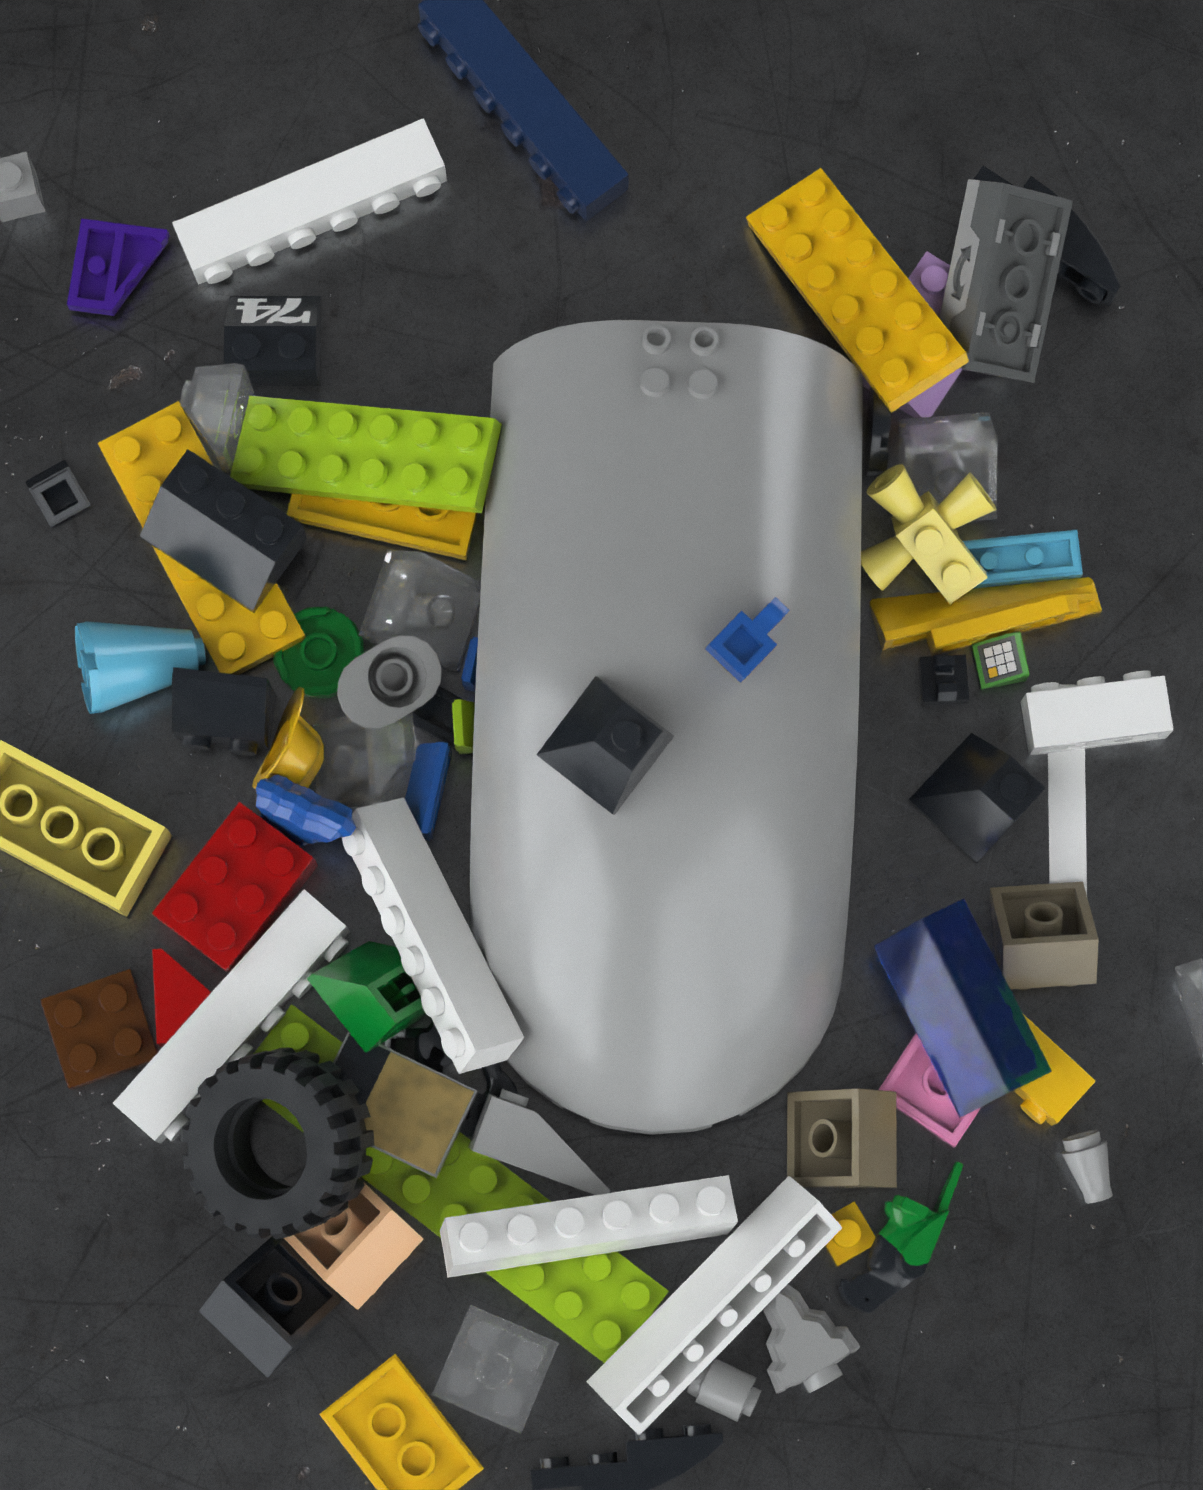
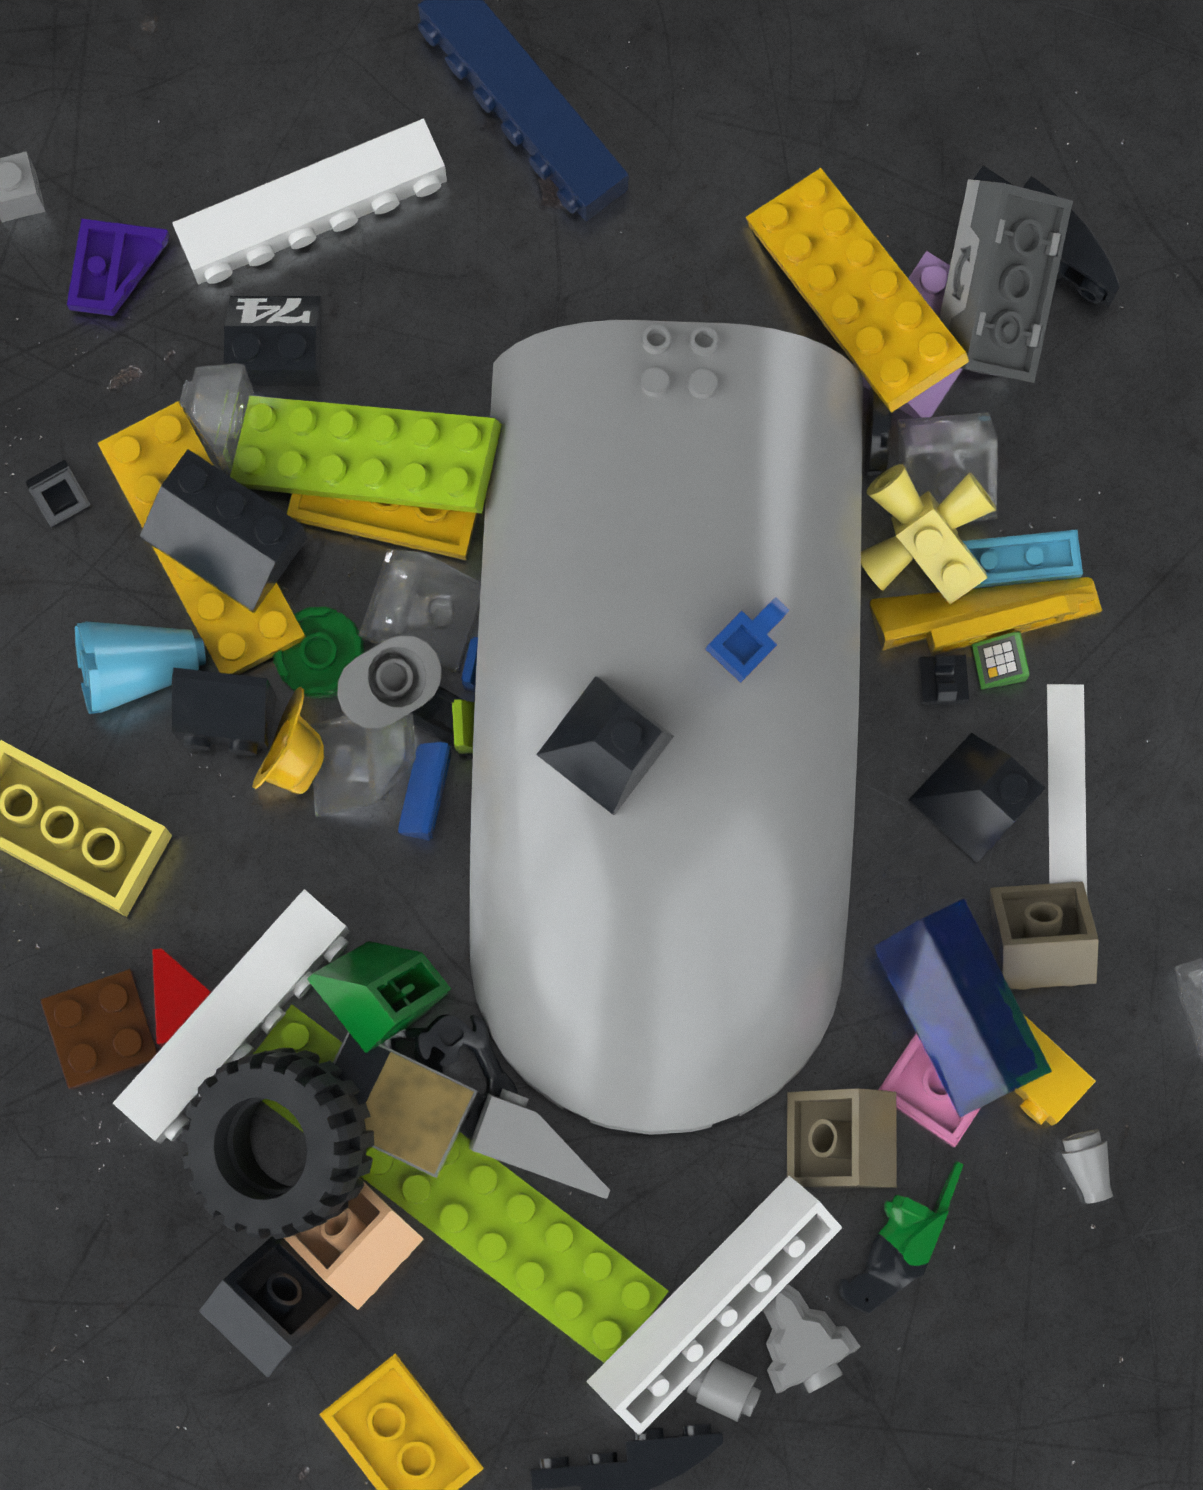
(235, 888): red brick -> none
(301, 812): blue rock -> none
(432, 936): white brick -> none
(495, 1369): clear brick -> none
(587, 1226): white brick -> none
(852, 1238): yellow plate -> none
(1096, 713): white brick -> none

